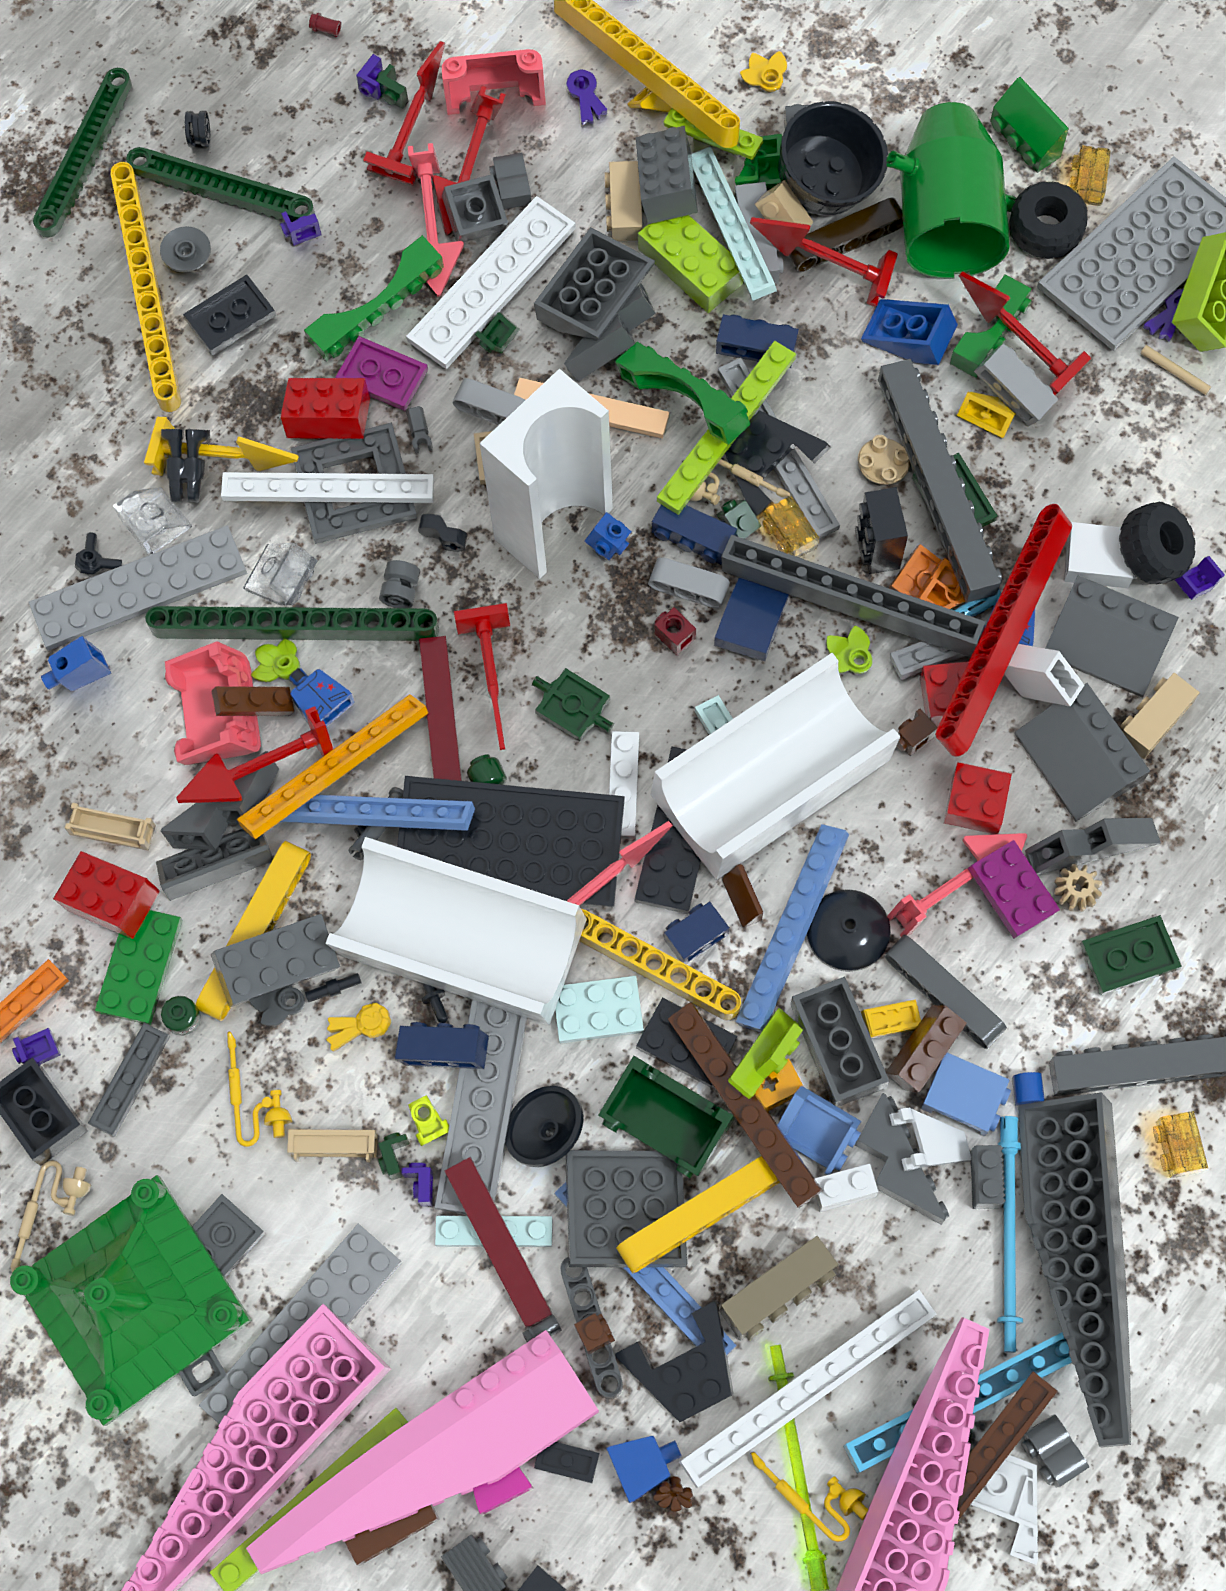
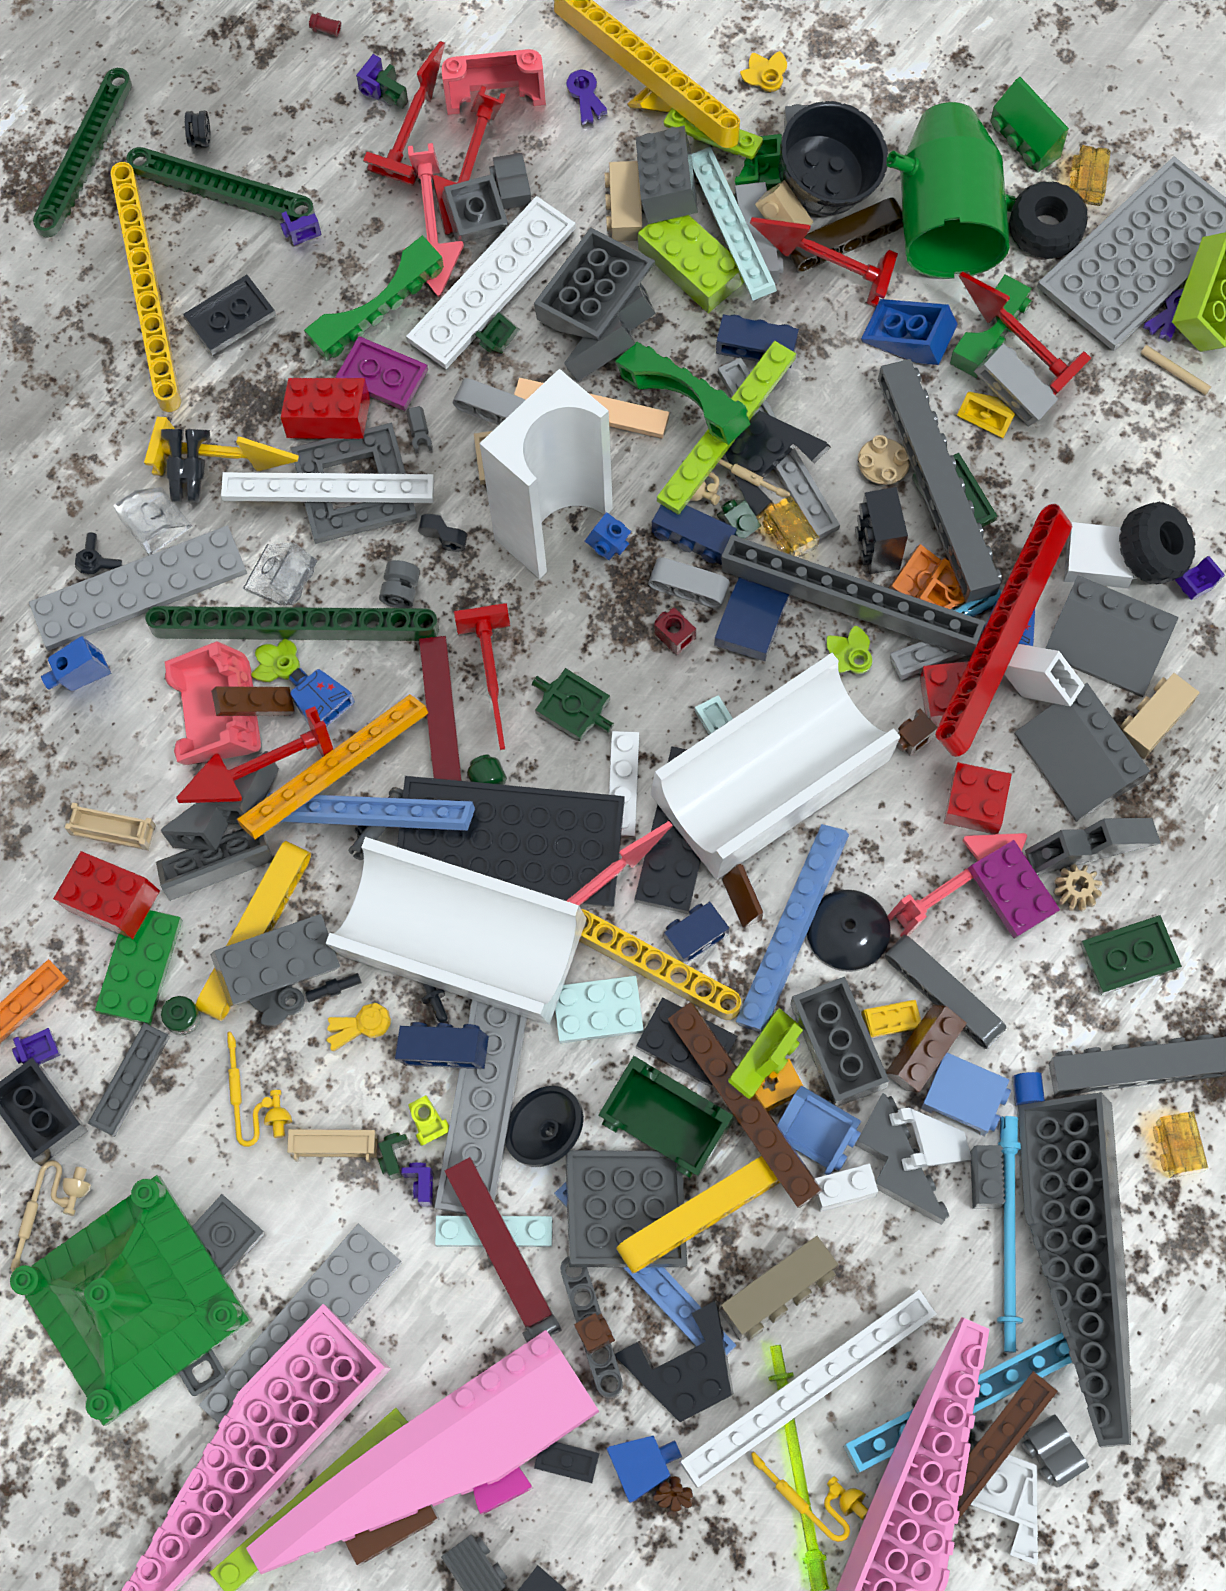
(185, 240): dark grey dish -> none

